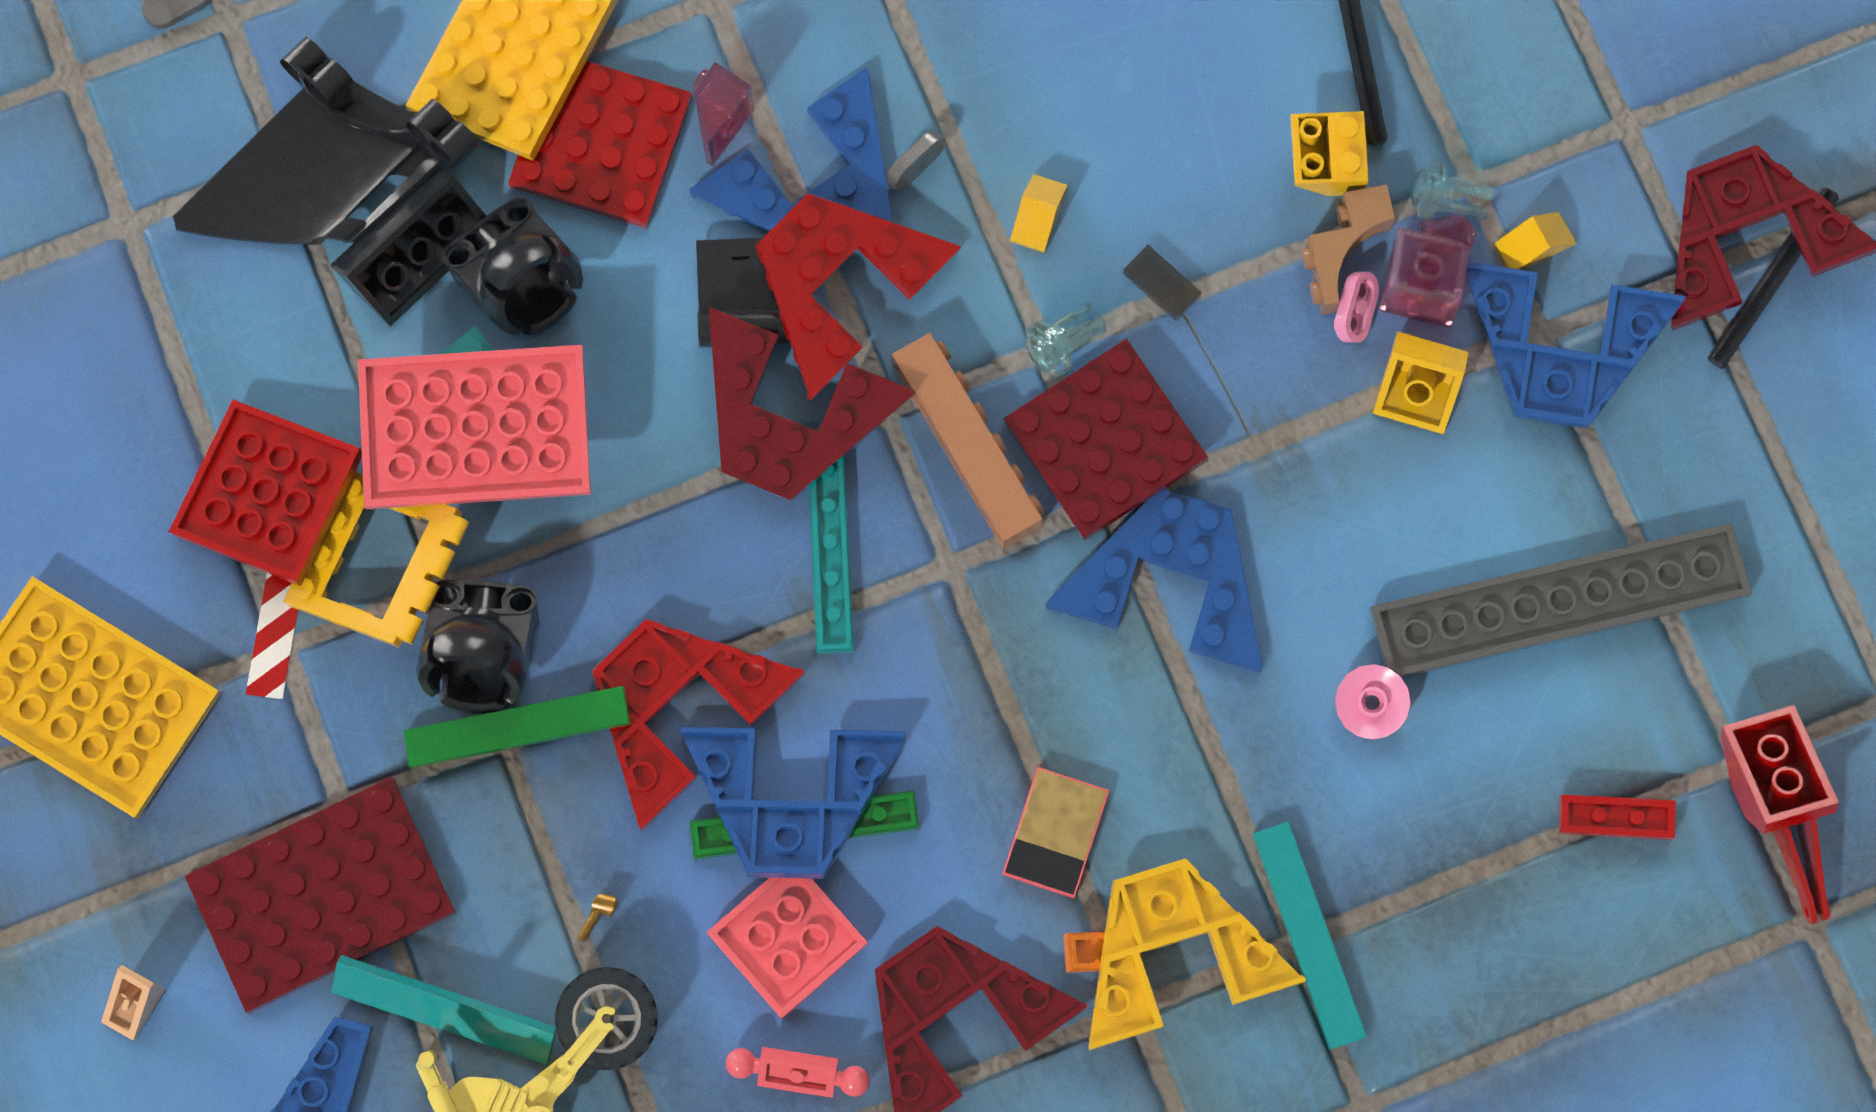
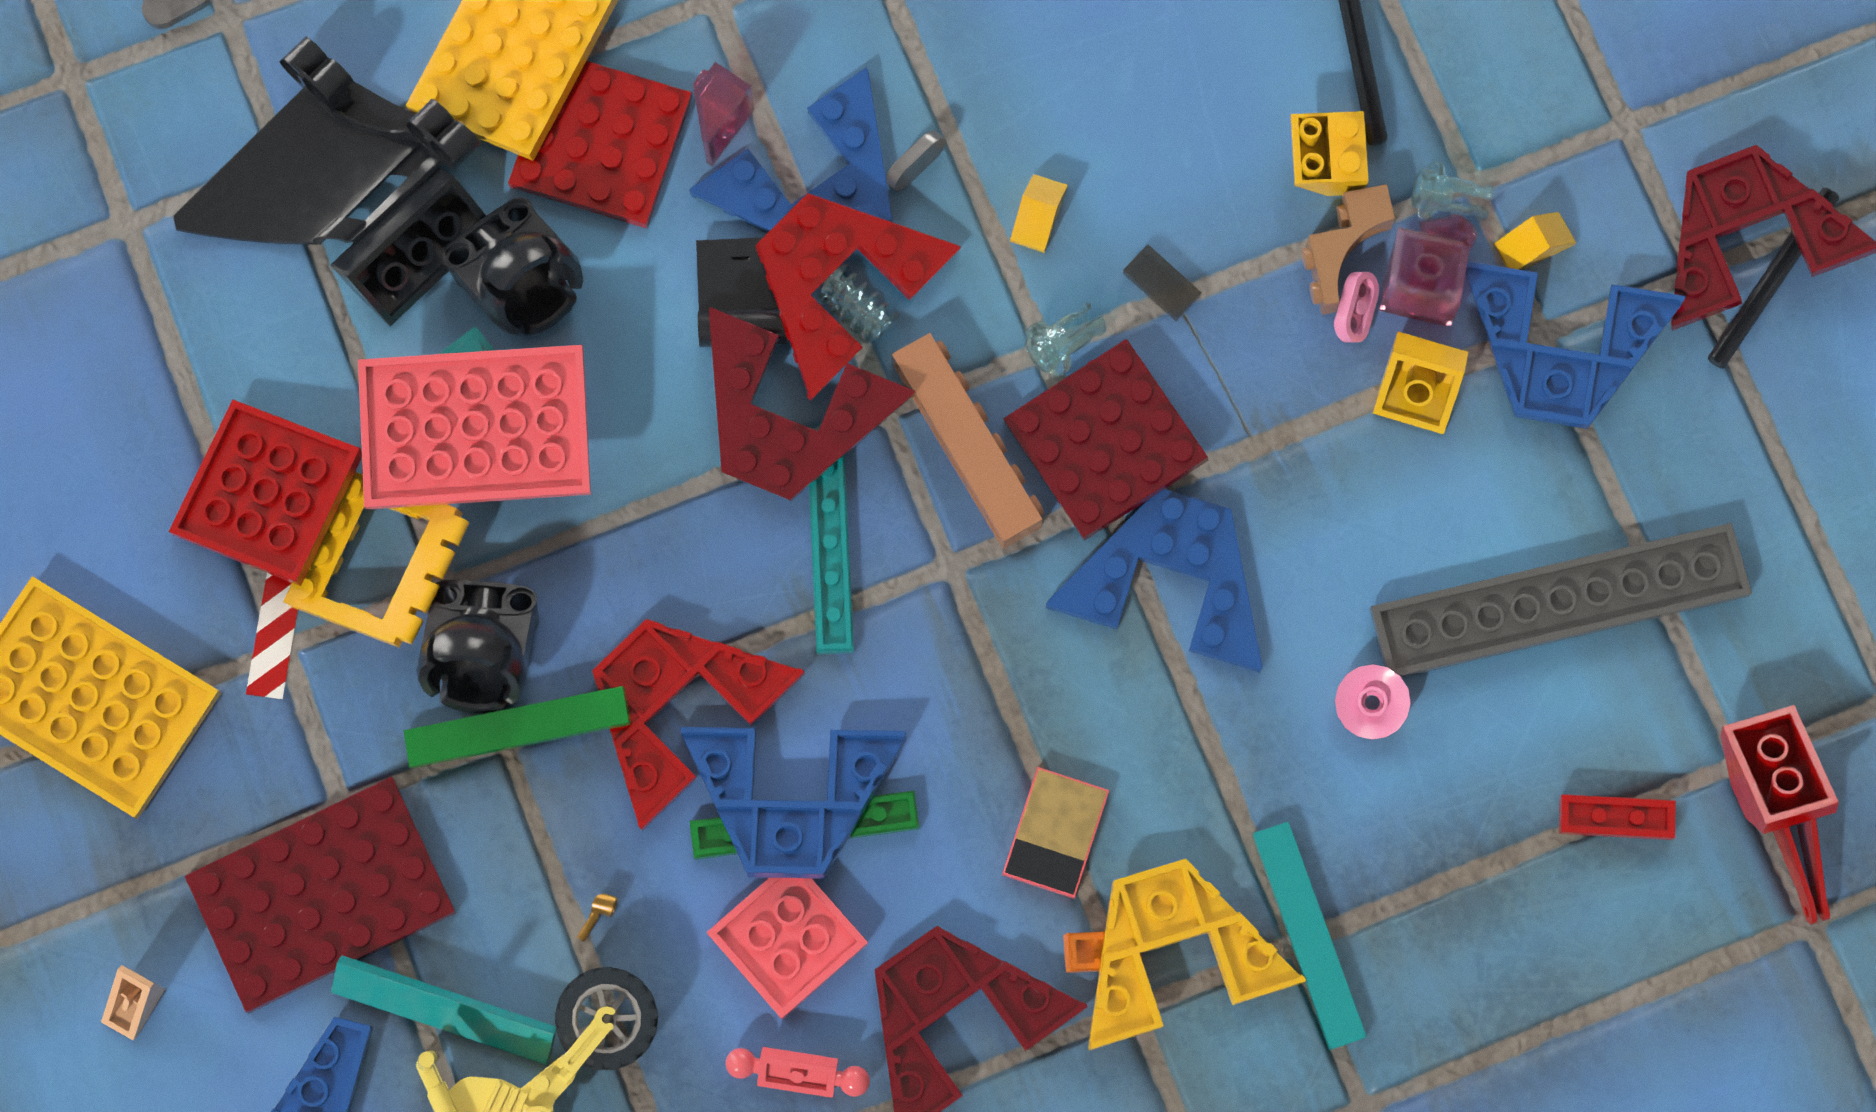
(856, 306): none -> clear light blue piece

